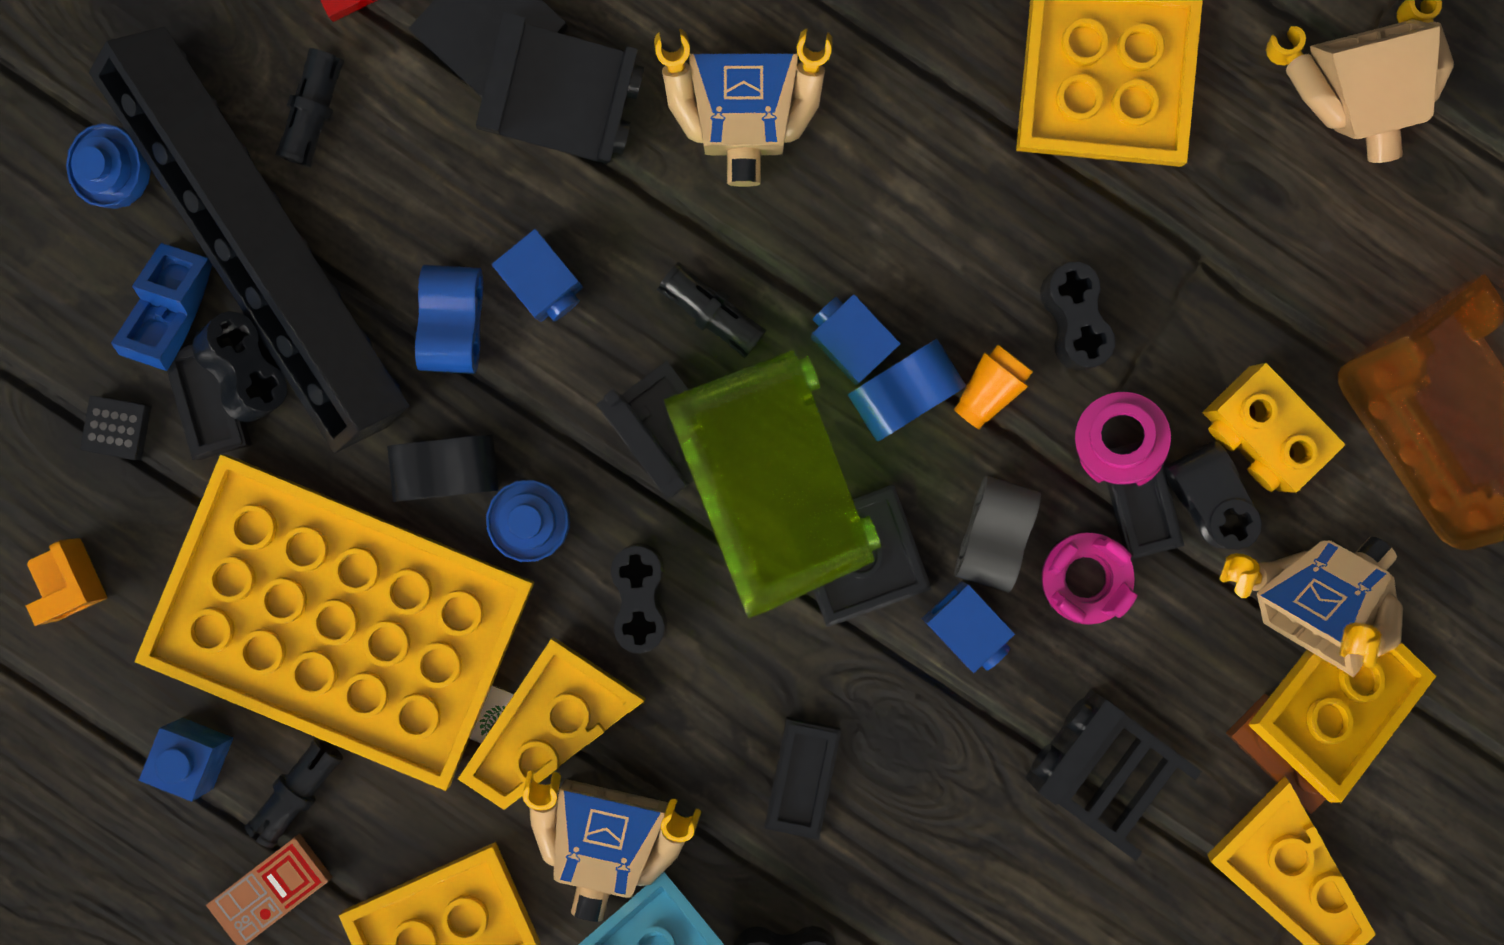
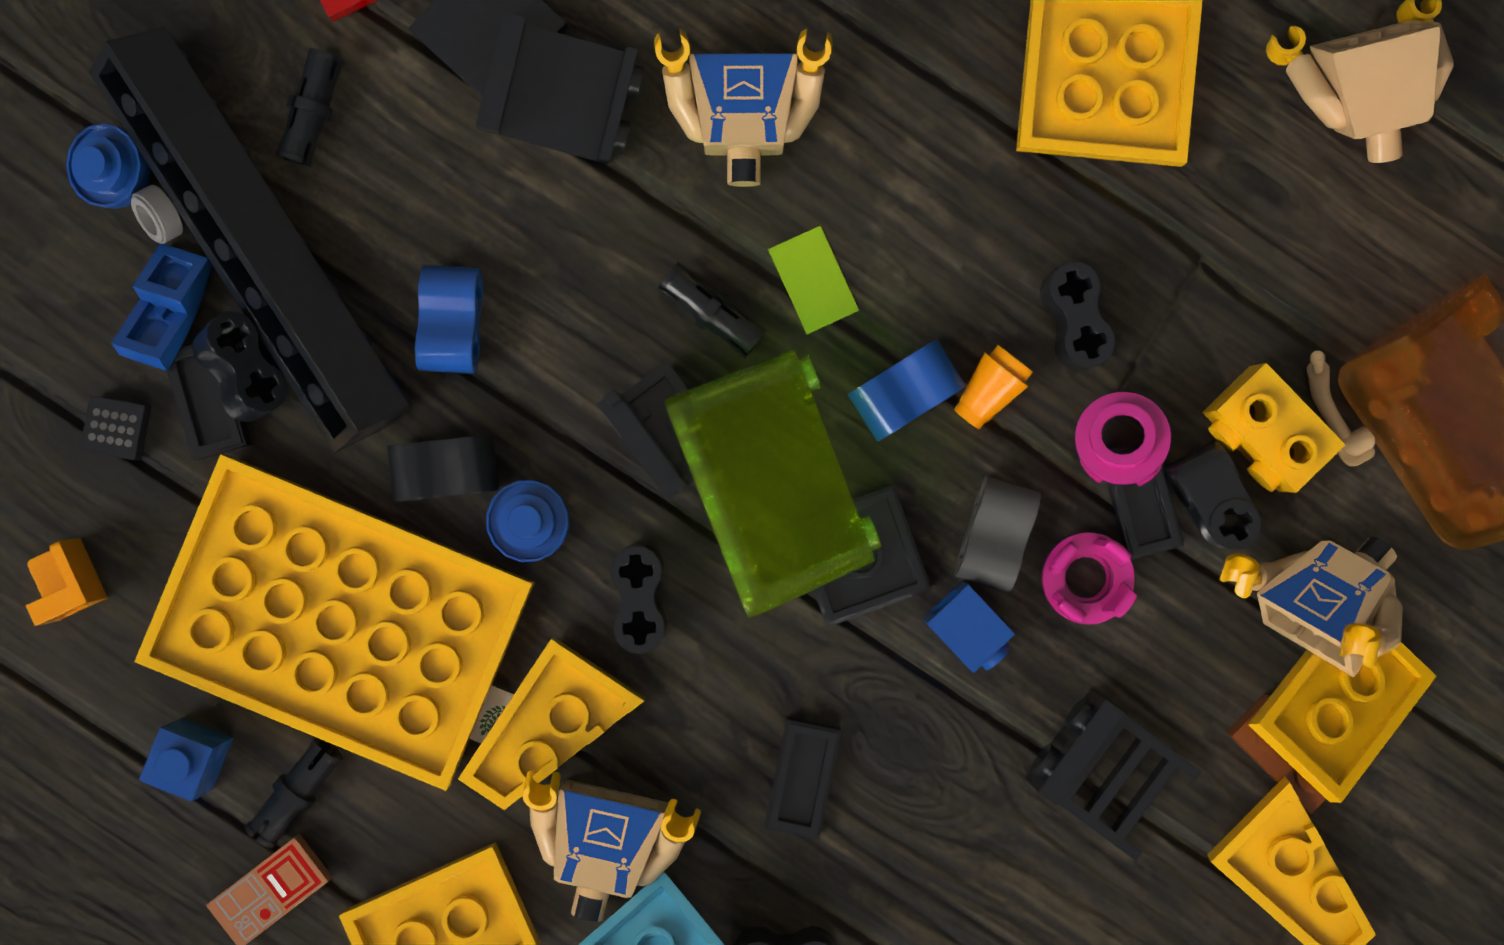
(156, 214): none -> light grey tile
(539, 278): blue brick -> none
(813, 279): none -> lime sticker
(852, 337): blue brick -> none
(1358, 442): none -> tan piece

